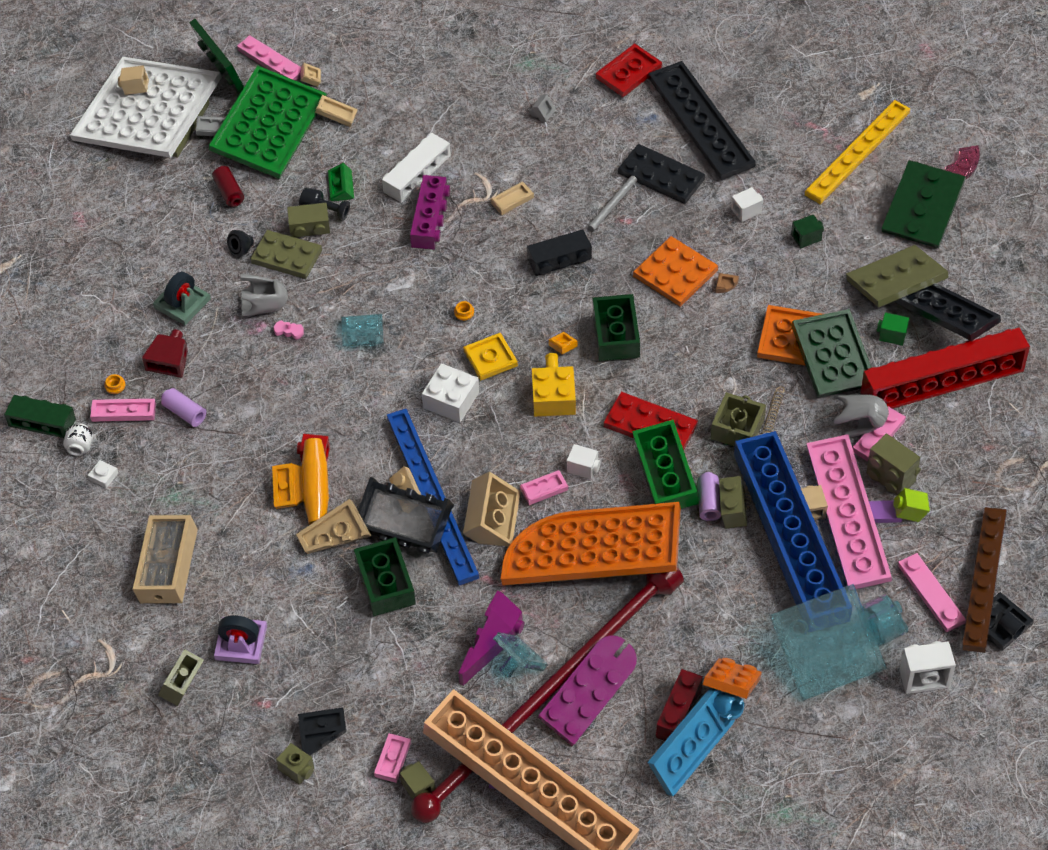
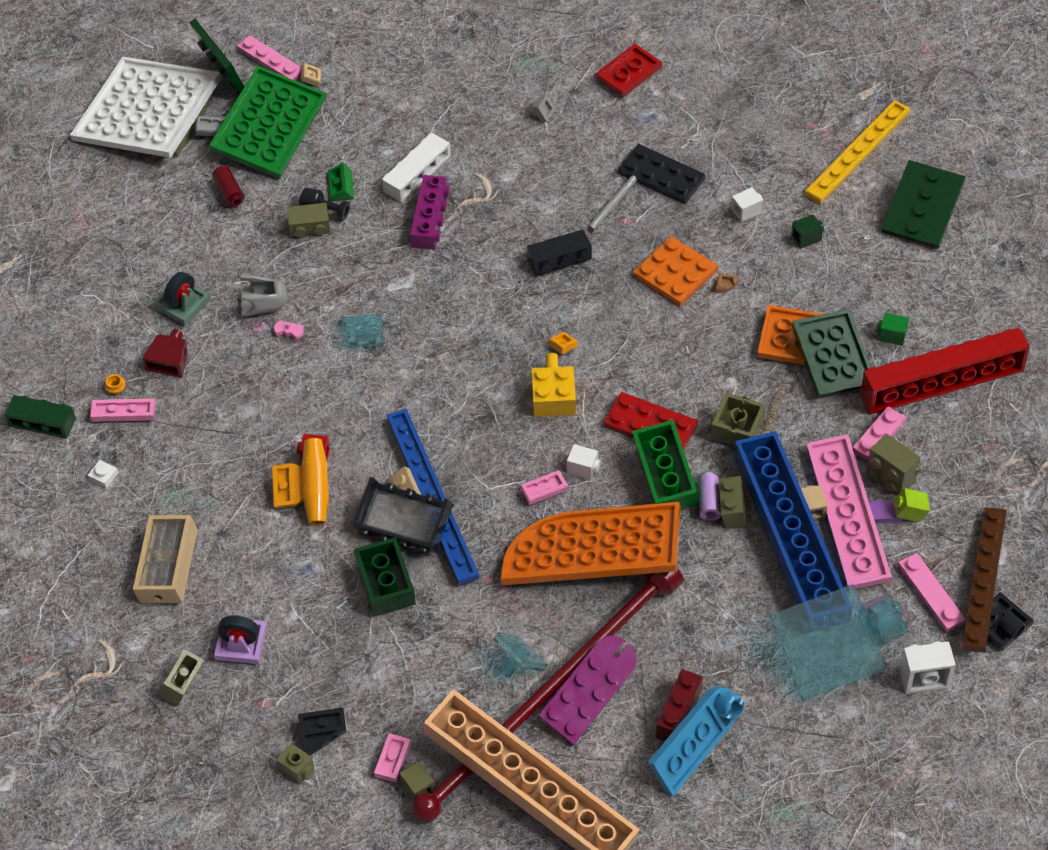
(78, 439): white head -> none
(133, 80): tan brick -> none
(183, 407): lavender brick -> none
(239, 243): black brick -> none
(286, 254): olive plate -> none
(334, 529): tan wing -> none
(336, 111): tan tile -> none
(450, 393): white brick -> none
(464, 311): light orange plate -> none
(490, 356): yellow plate -> none
(491, 511): tan slope -> none
(501, 617): magenta wedge -> none
(512, 198): tan tile -> none
(616, 327): dark green brick -> none
(702, 120): black plate -> none
(732, 677): orange plate -> none
(867, 409): light grey hair -> none
(897, 275): olive plate -> none
(951, 311): black plate -> none
(967, 161): clear pink tile -> none

